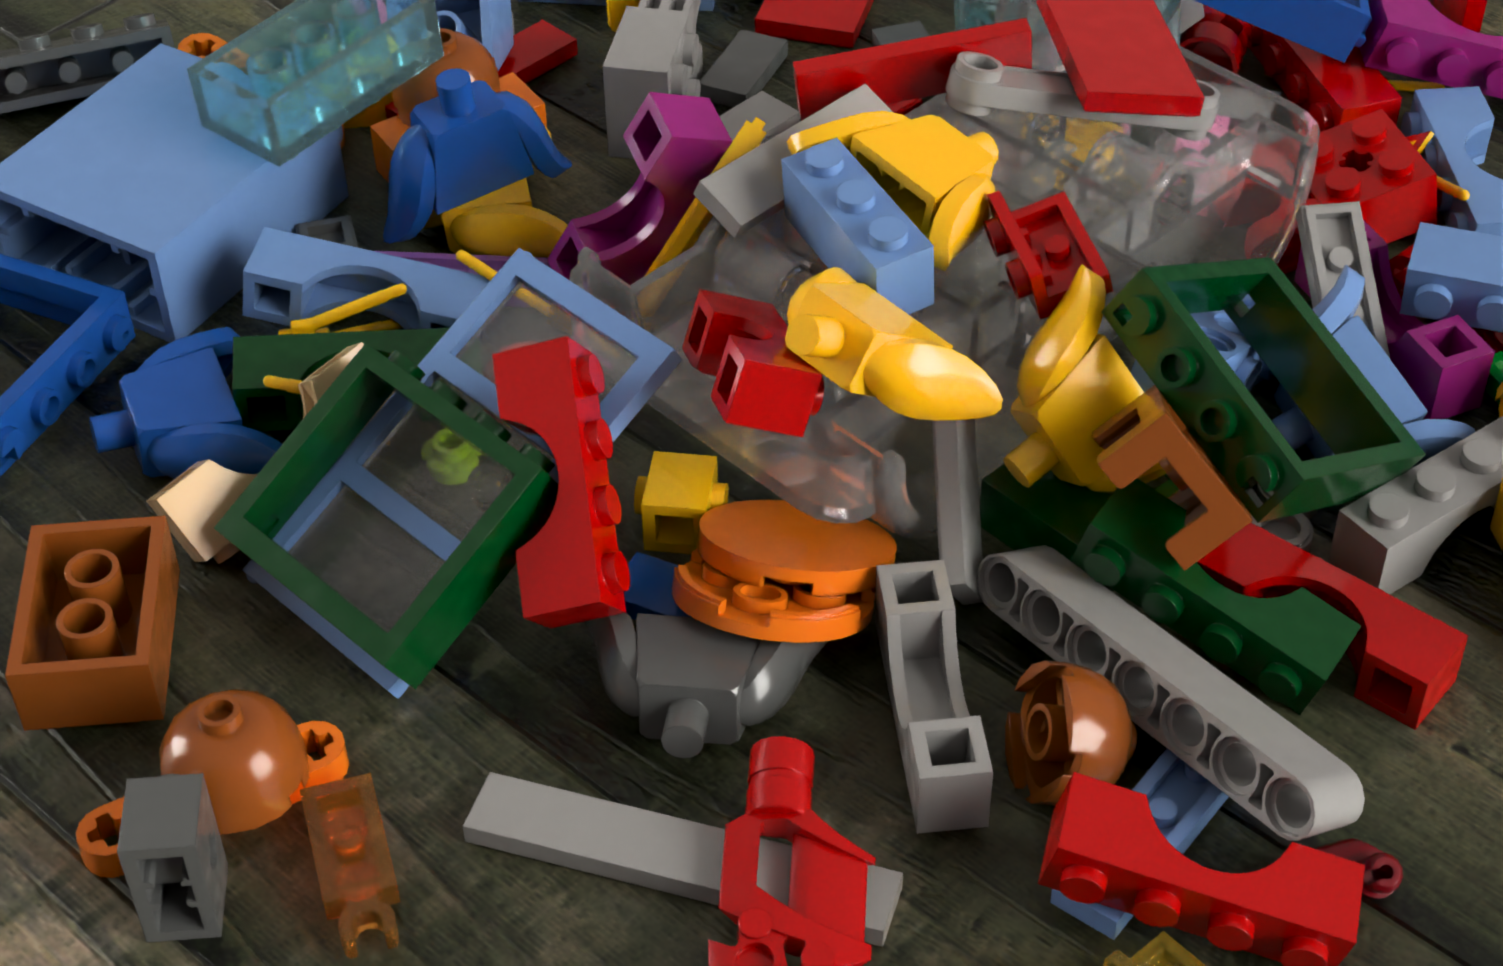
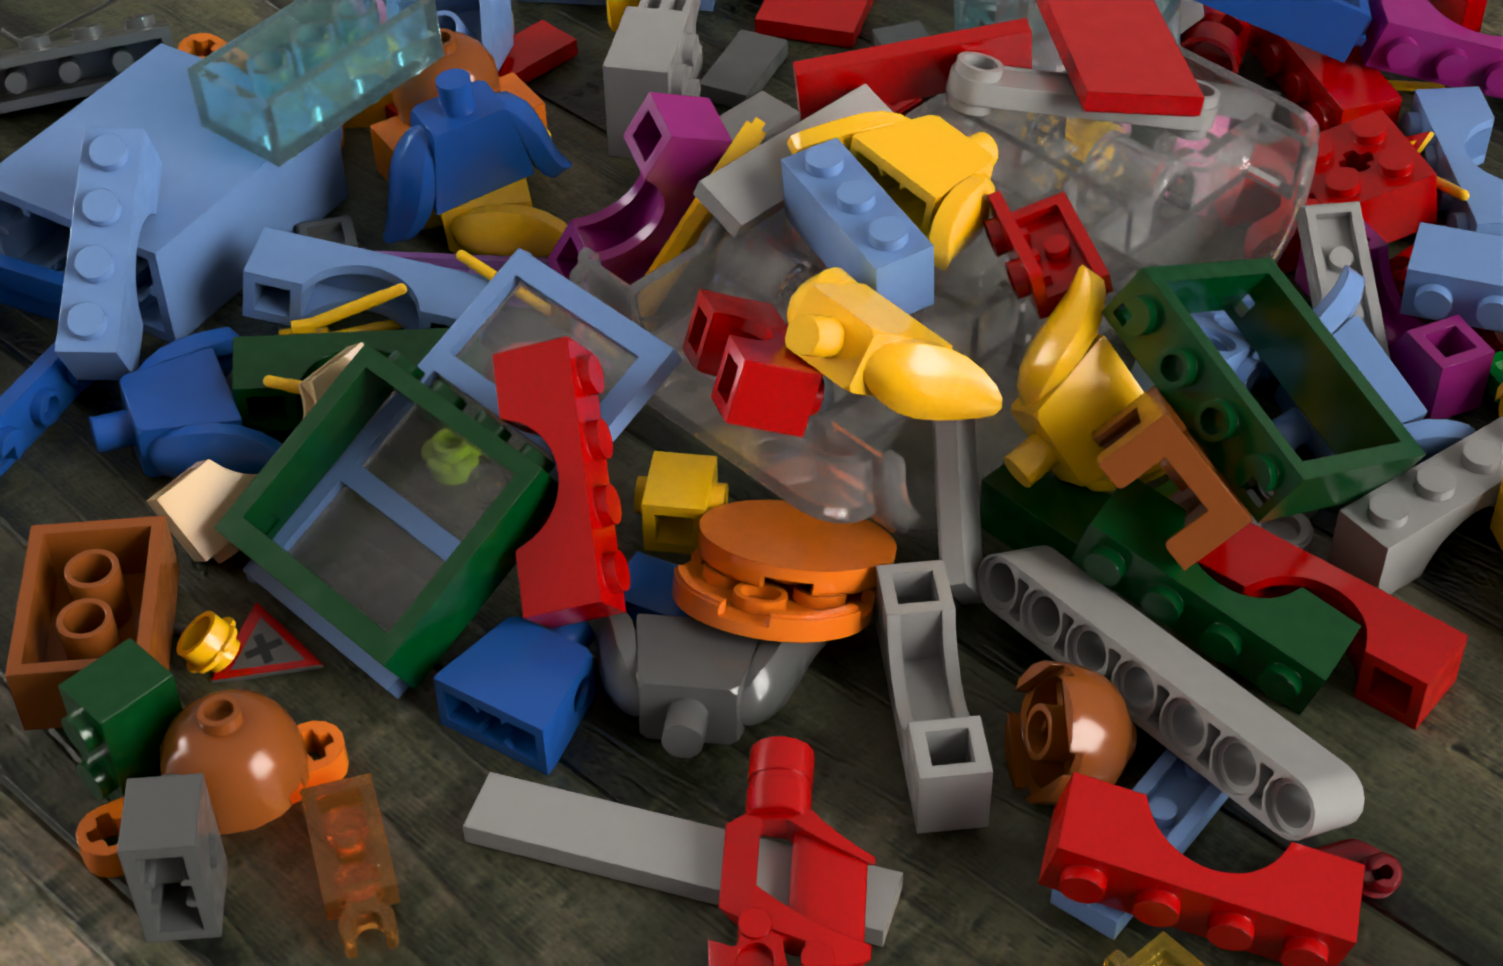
(99, 301): none -> medium blue arch
(119, 717): none -> dark green brick
(208, 643): none -> yellow plate
(263, 650): none -> piece
(520, 690): none -> blue torso

